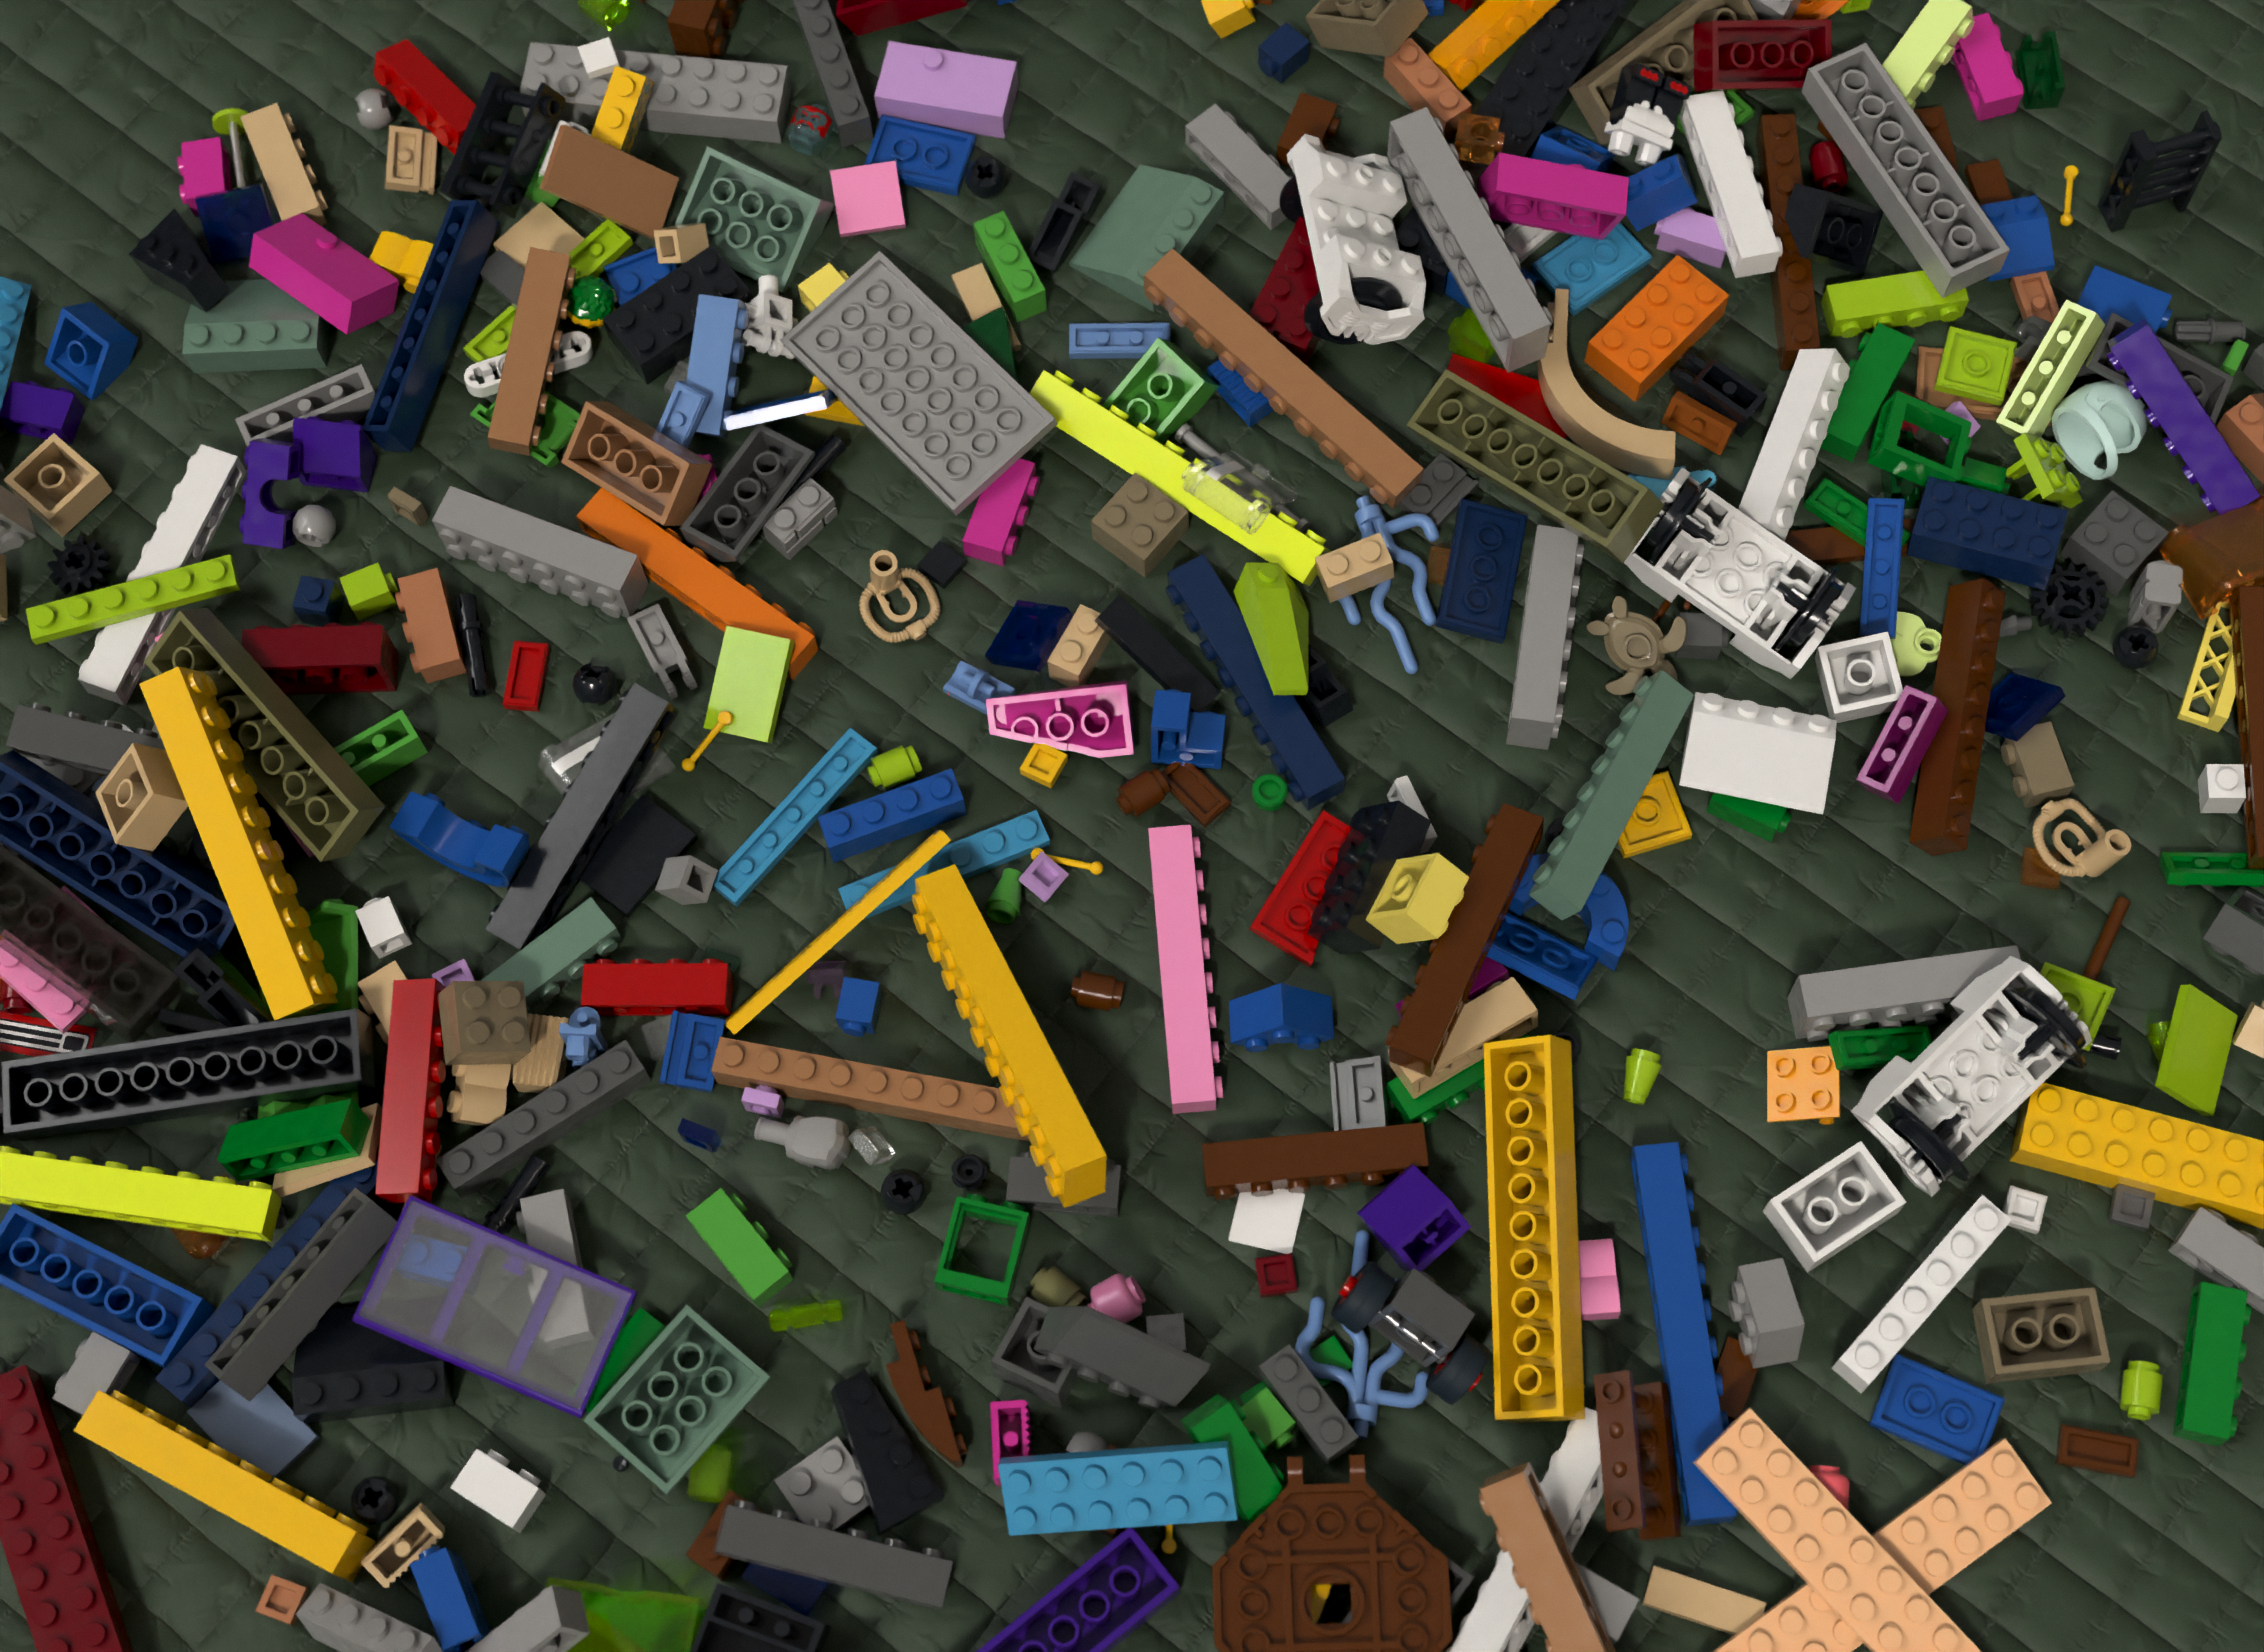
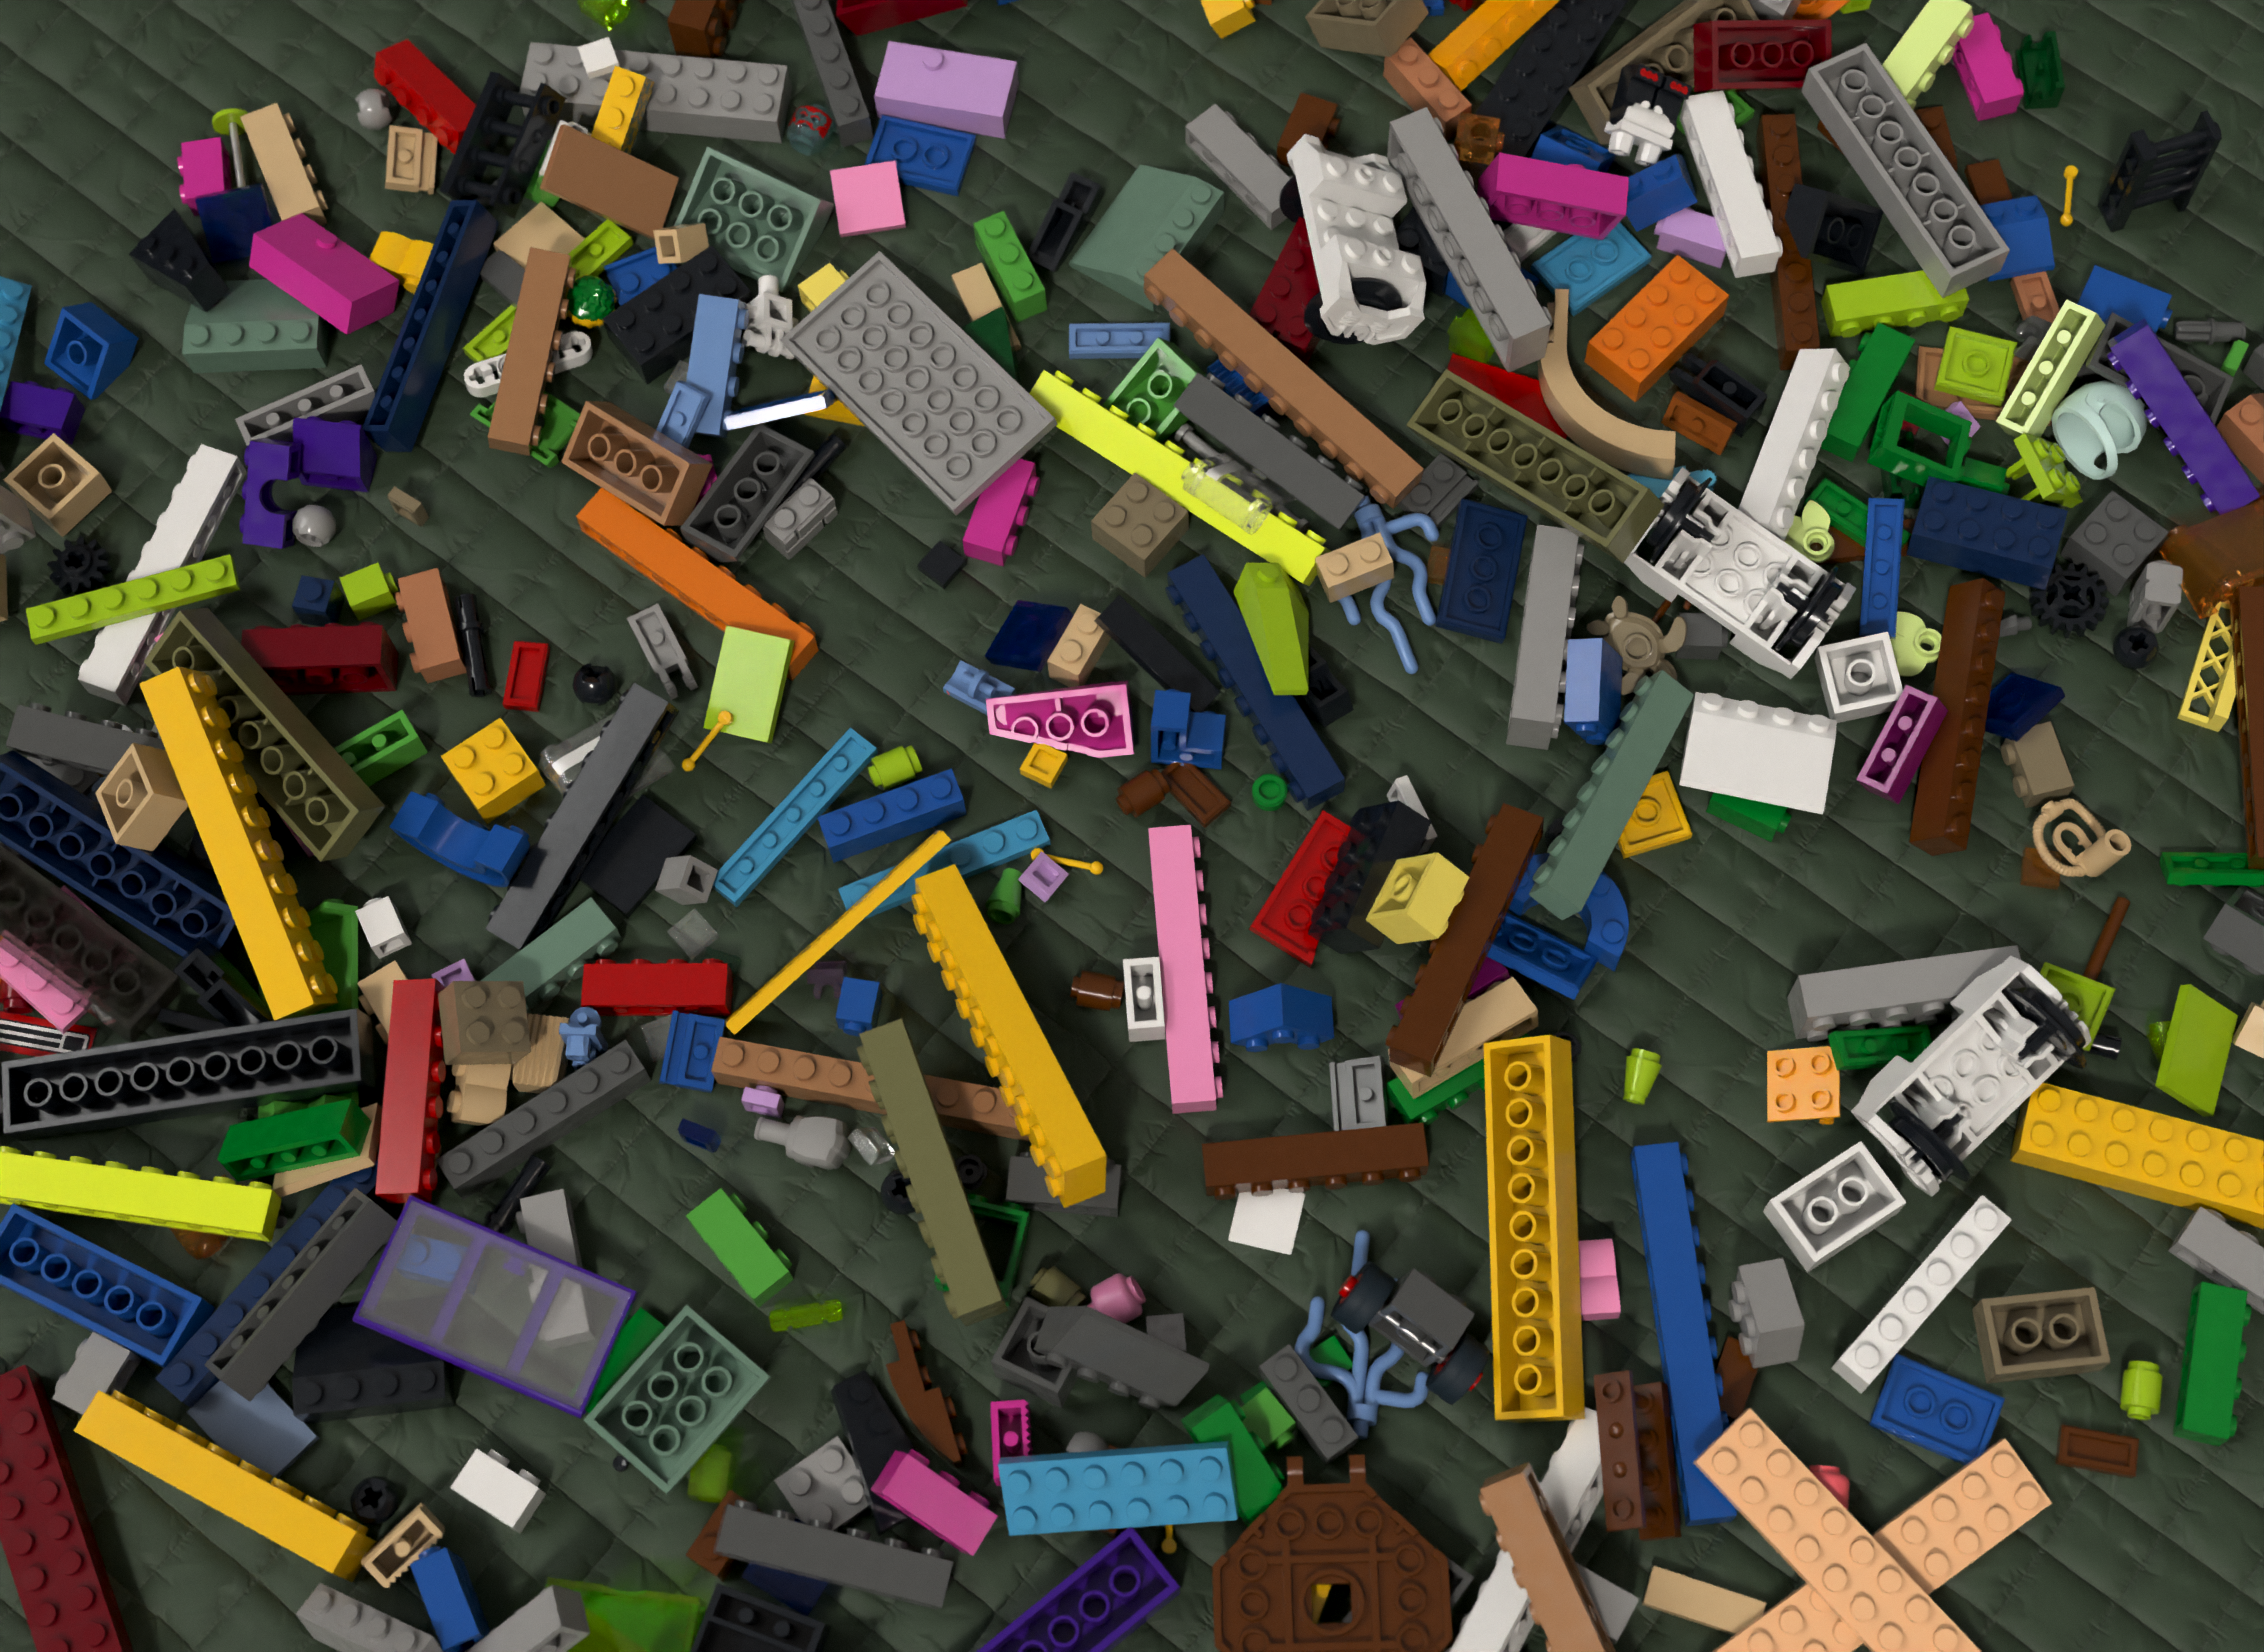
(282, 1600): nougat plate -> none
(493, 770): none -> yellow brick
(540, 553): light grey brick -> none
(693, 934): none -> clear tile
(886, 578): tan piece -> none
(933, 1173): none -> olive brick
(935, 1501): none -> dark pink brick
(986, 187): black piece -> none
(1144, 999): none -> white brick
(1269, 451): none -> dark grey brick
(1276, 1275): dark red tile -> none
(1283, 53): dark blue brick -> none
(1413, 1220): dark purple slope -> none
(1593, 689): none -> brick
(1810, 529): none -> yellowish green plate
(1828, 167): dark red brick -> none
(2024, 1209): white tile -> none
(2131, 1207): flat silver plate -> none
(2221, 788): white brick -> none

